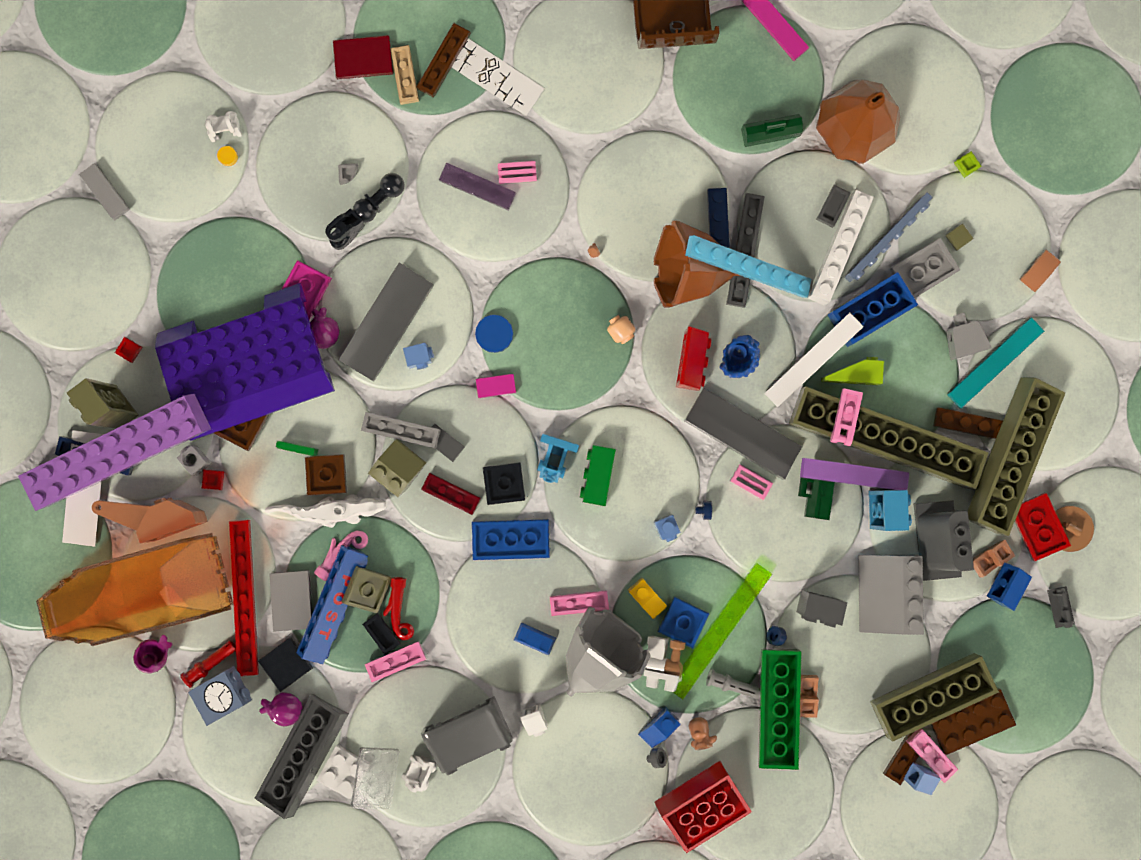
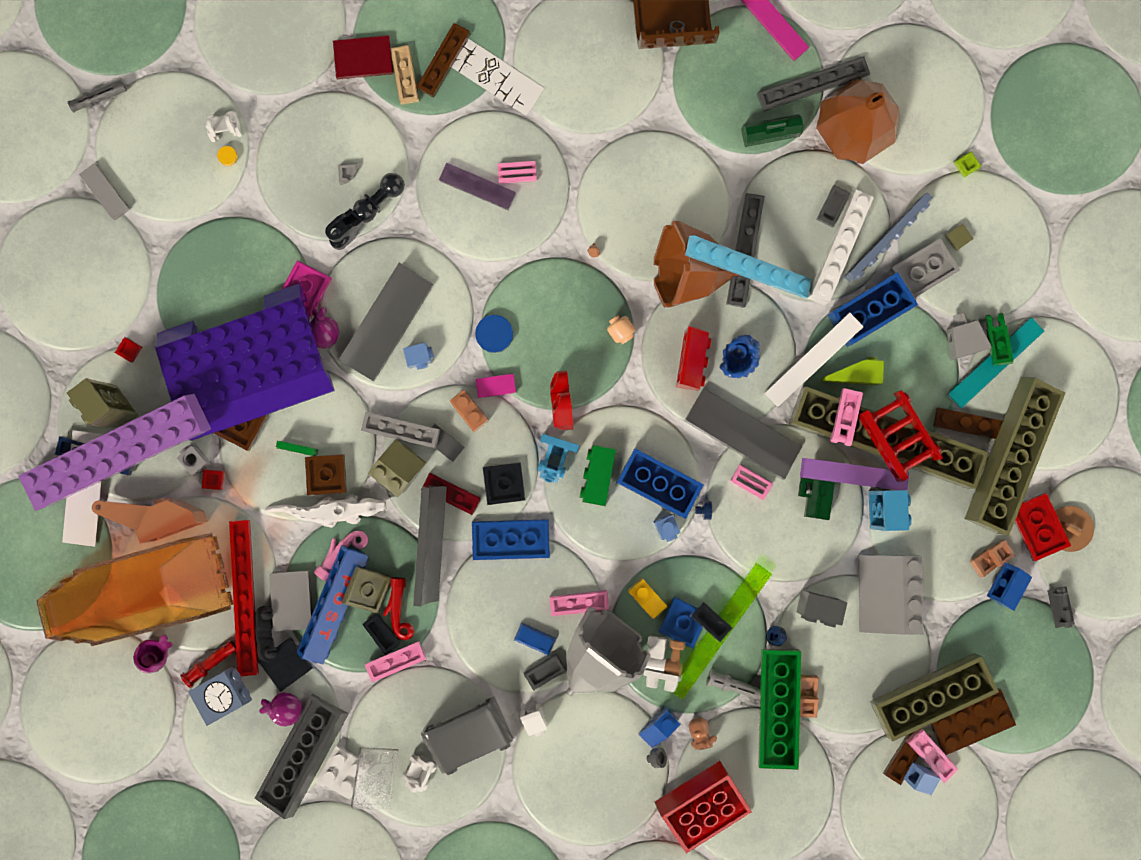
(96, 96): none -> flat silver pin
(263, 632): none -> black piece
(429, 544): none -> dark grey arch
(469, 410): none -> nougat brick
(545, 672): none -> dark grey tile
(561, 401): none -> red connector
(659, 483): none -> blue brick
(711, 622): none -> black tile
(718, 215): dark blue plate -> none
(813, 84): none -> dark grey tile
(889, 452): none -> red fence
(943, 540): dark grey windscreen -> none
(999, 340): none -> green hinge
(1040, 270): nougat slope -> none

